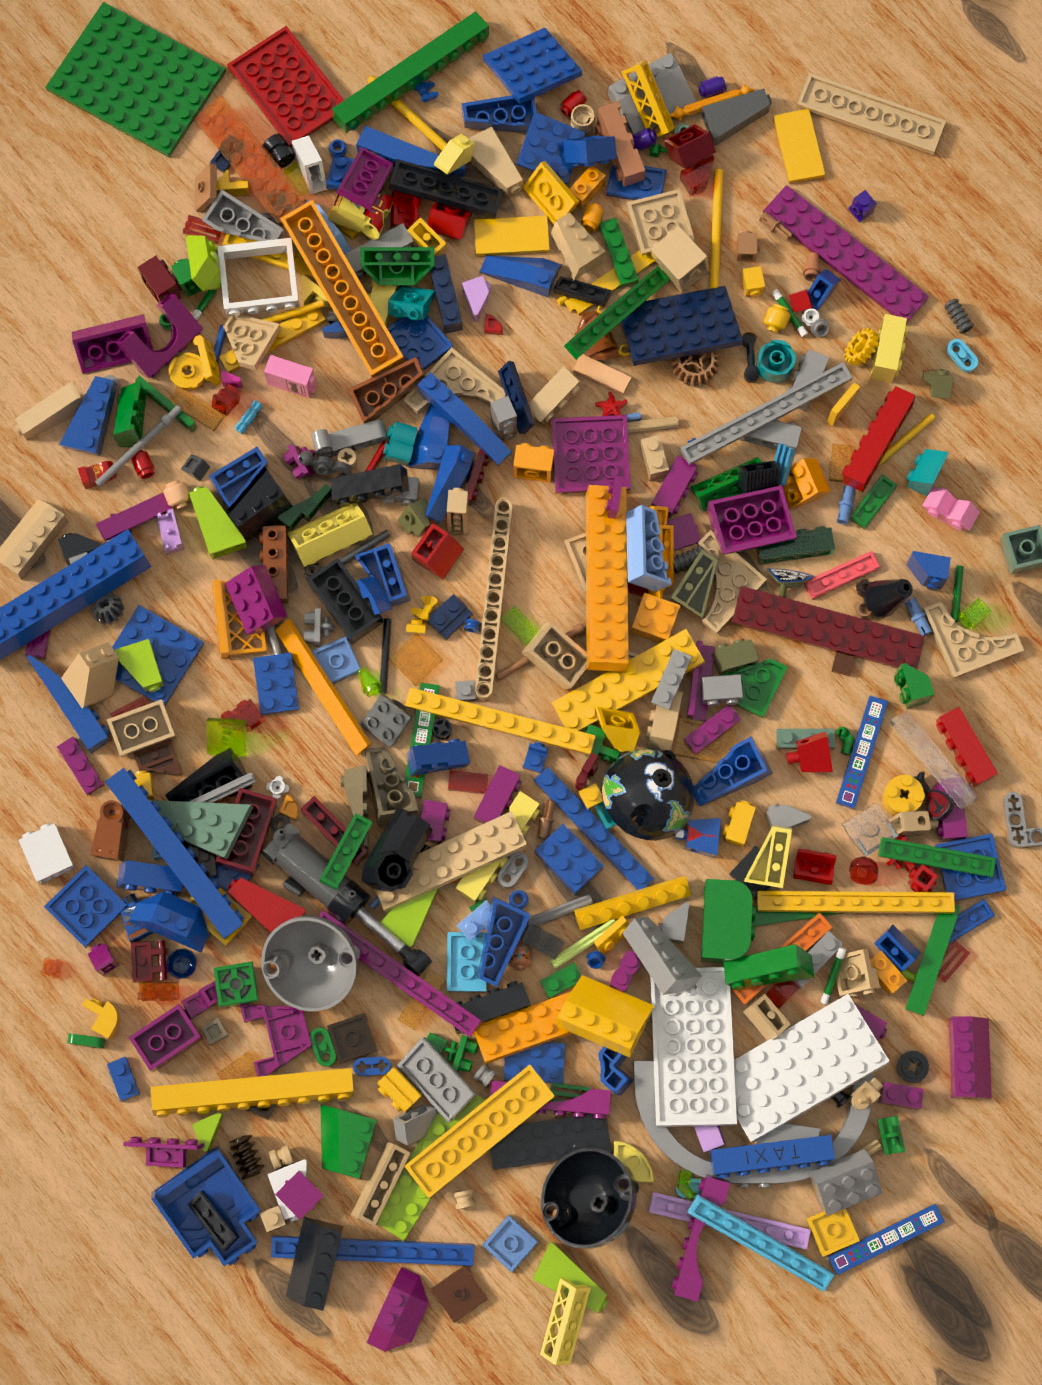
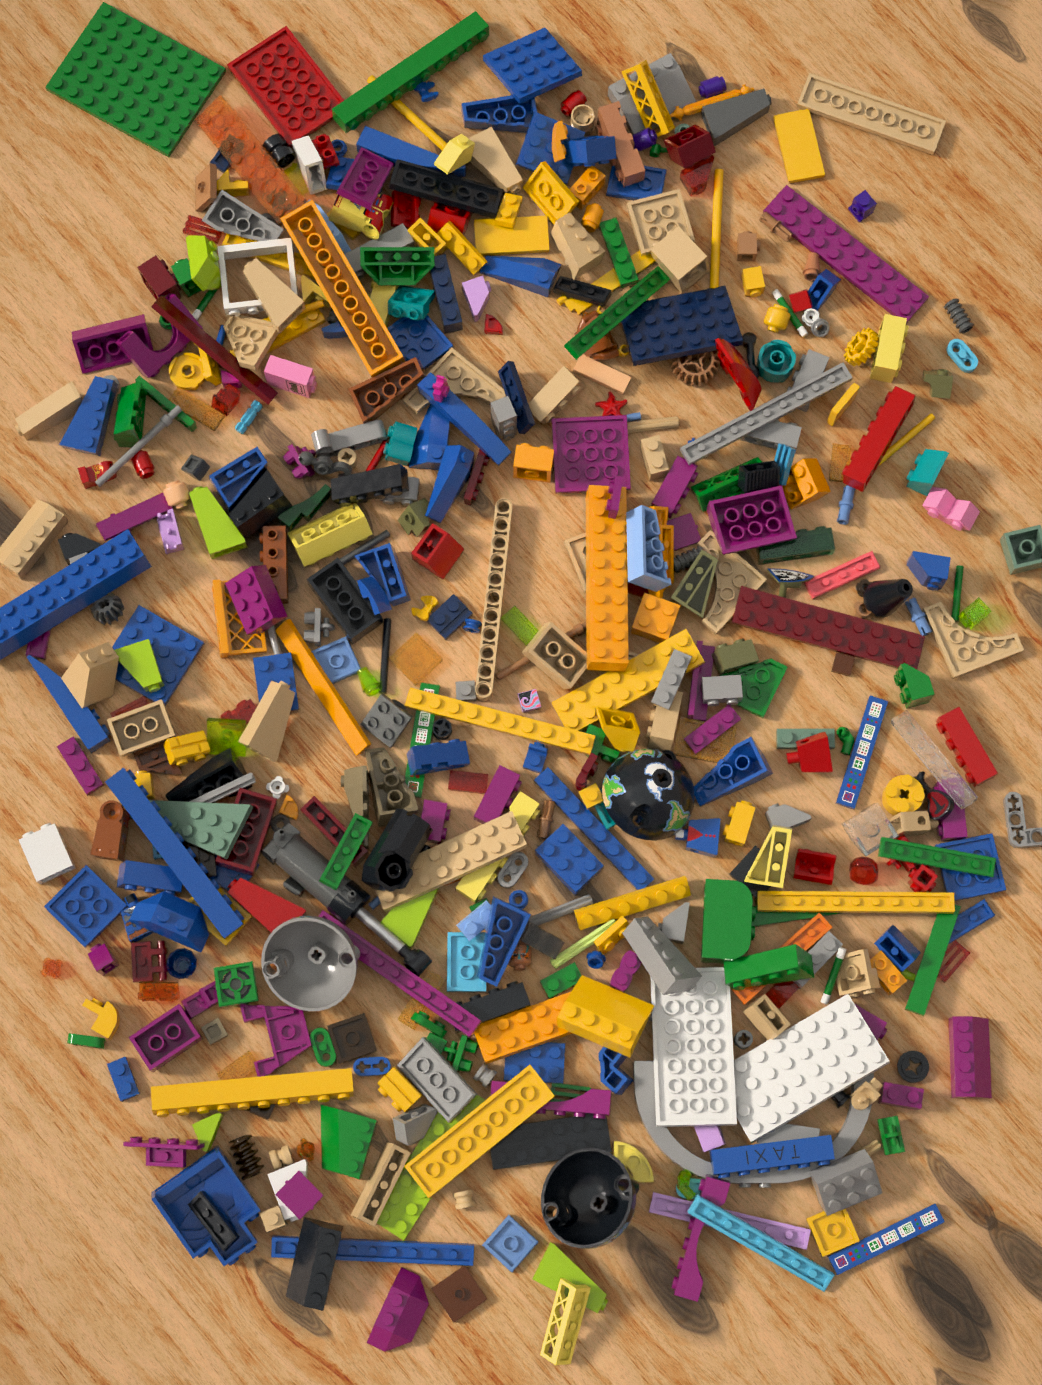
(187, 748): none -> yellow brick
(214, 349): none -> dark red tile
(269, 721): none -> tan slope
(275, 297): none -> tan slope
(305, 1149): none -> clear orange plate
(307, 570): dark brown plate -> none
(326, 151): none -> red hips
(416, 626): yellow plate -> none
(436, 1028): none -> green plate
(440, 388): none -> dark pink plate
(457, 511): tan brick -> none
(461, 248): none -> yellow plate
(508, 210): none -> yellow plate
(529, 700): none -> tile
(559, 134): none -> light orange slope
(735, 365): none -> red wedge
(747, 1034): none -> dark grey bush
(873, 501): green tile -> none

